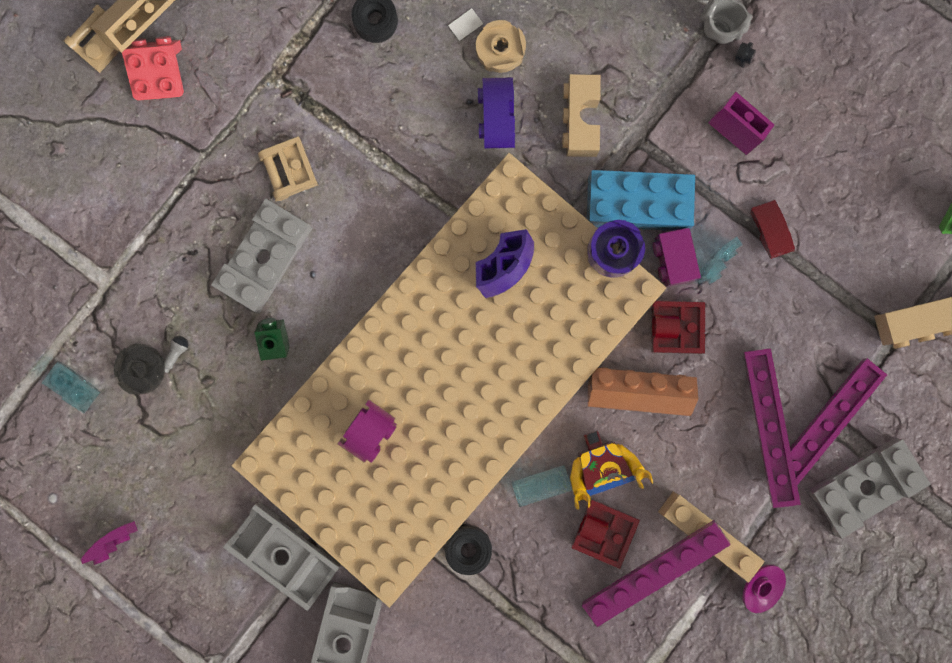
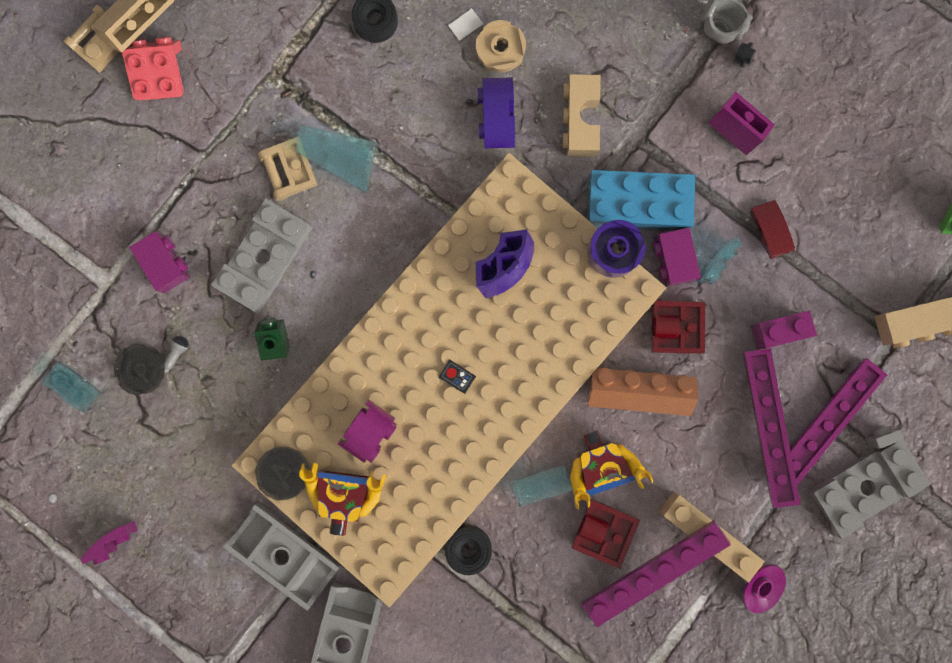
(160, 262): none -> magenta brick
(279, 473): none -> clear smoke tile
(339, 154): none -> clear light blue wing
(341, 495): none -> torso
(457, 376): none -> black sticker
(783, 330): none -> magenta brick
(883, 437): none -> light grey plate

